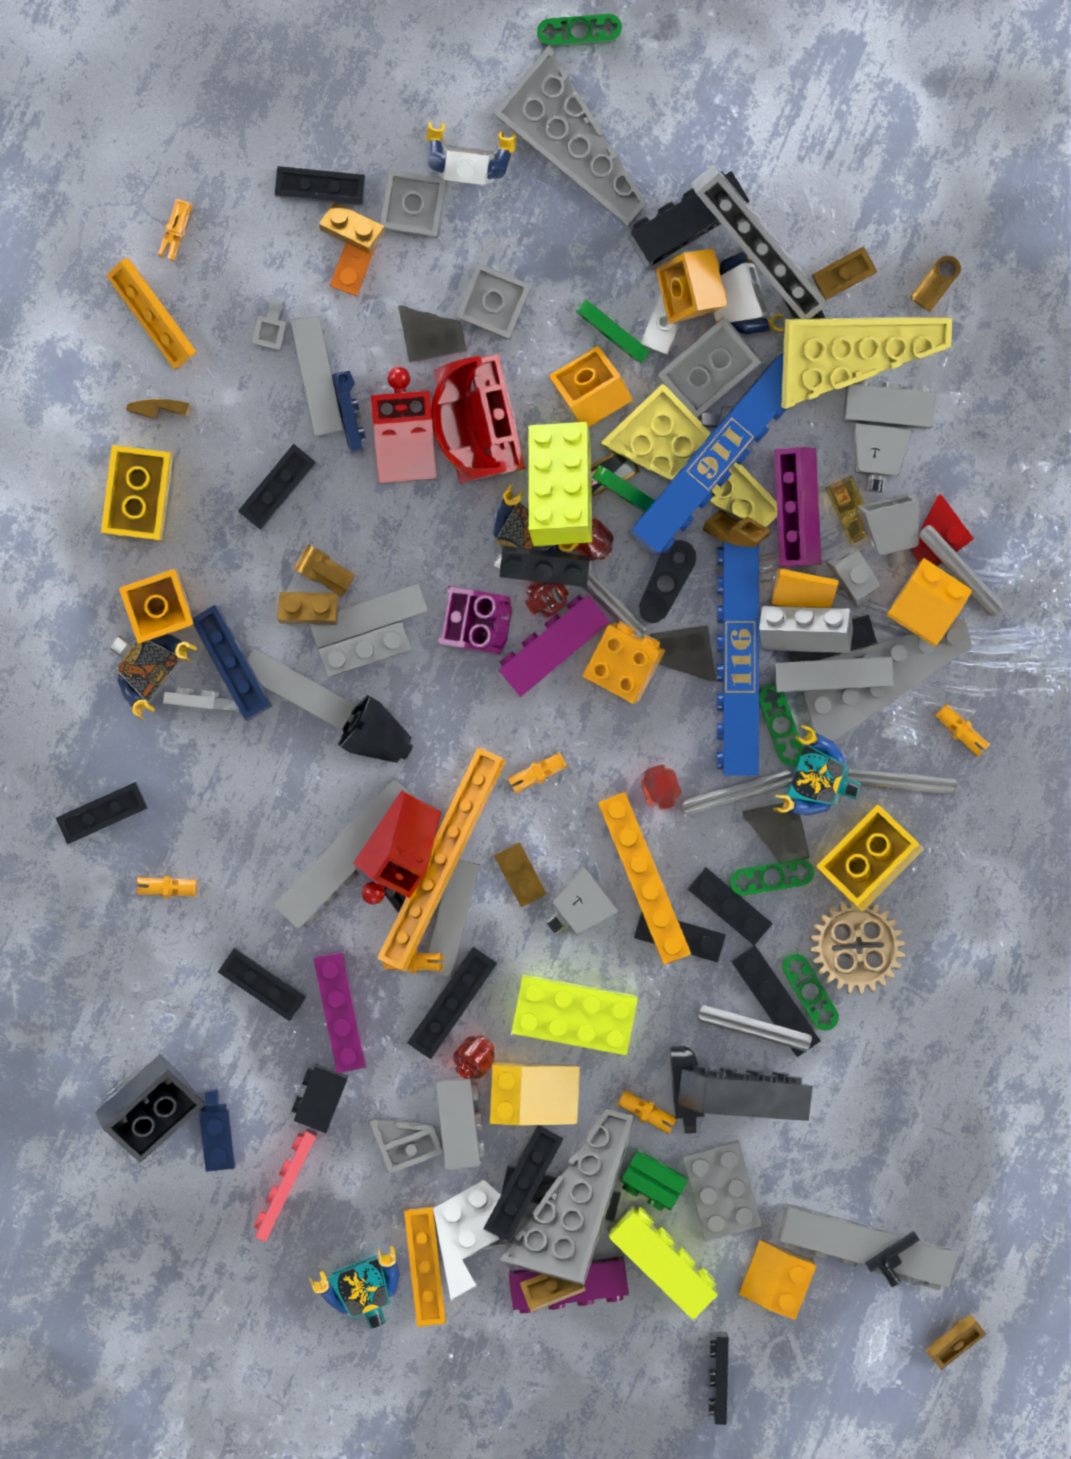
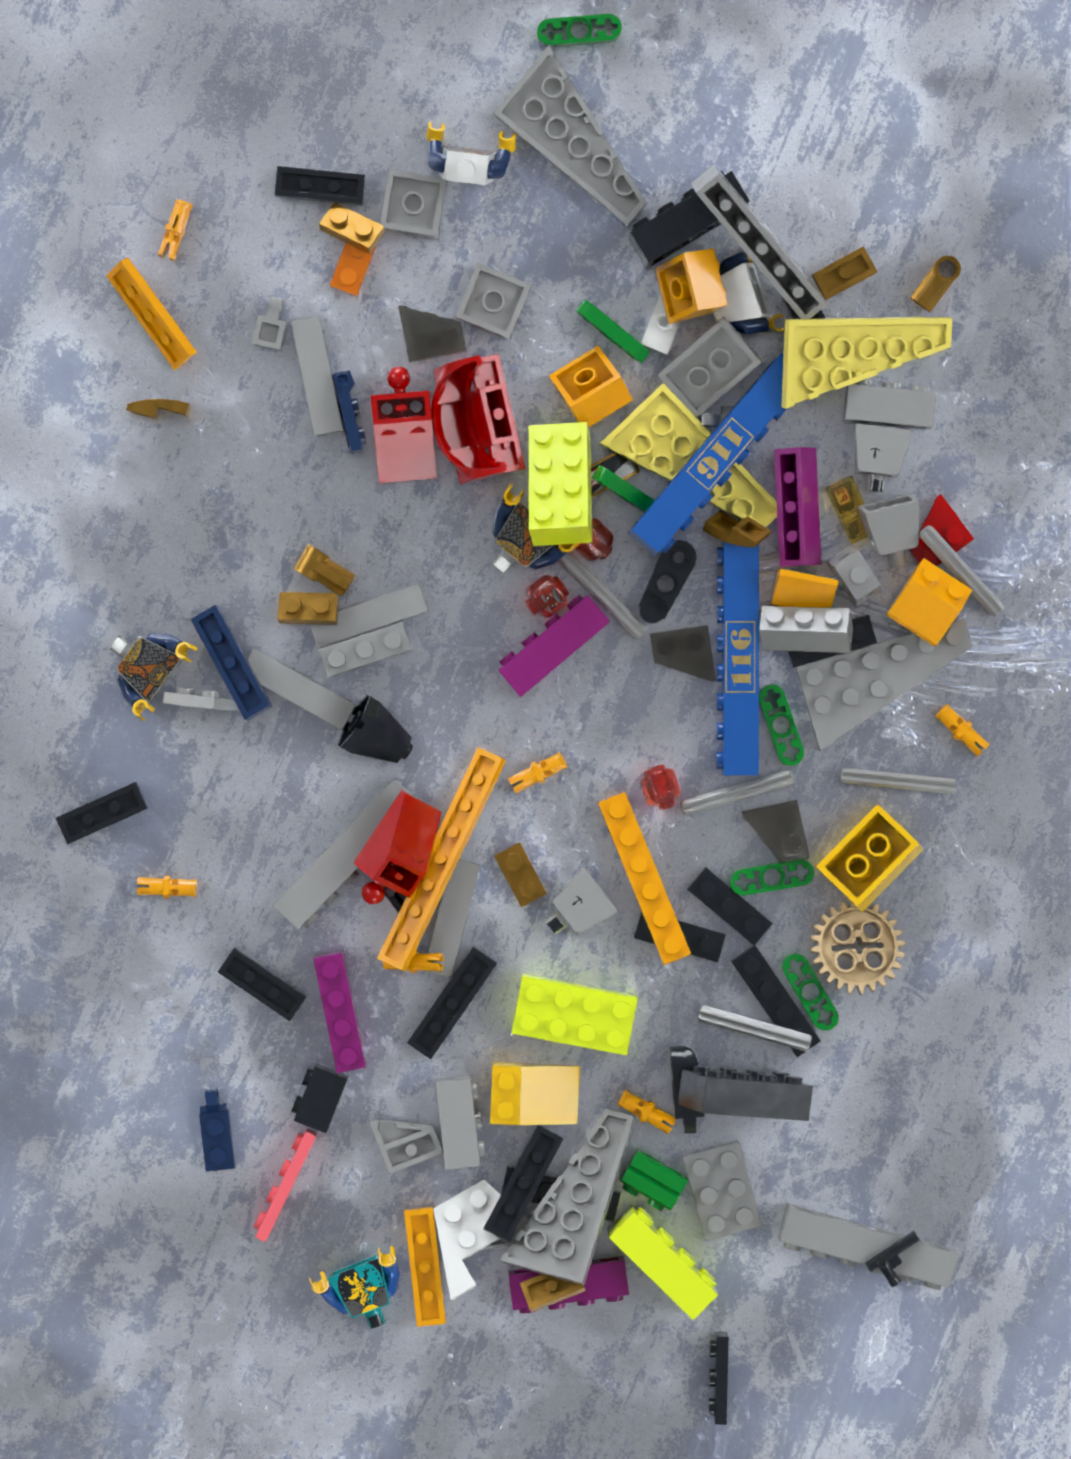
(137, 493): yellow brick -> none
(149, 1108): black slope -> none
(157, 605): light orange slope -> none
(277, 486): black plate -> none
(474, 1057): clear red head -> none
(476, 620): magenta slope -> none
(544, 566): black plate -> none
(624, 662): light orange brick -> none
(777, 1279): light orange slope -> none
(818, 778): torso -> none
(834, 674): light grey tile -> none
(955, 1342): pearl gold plate -> none

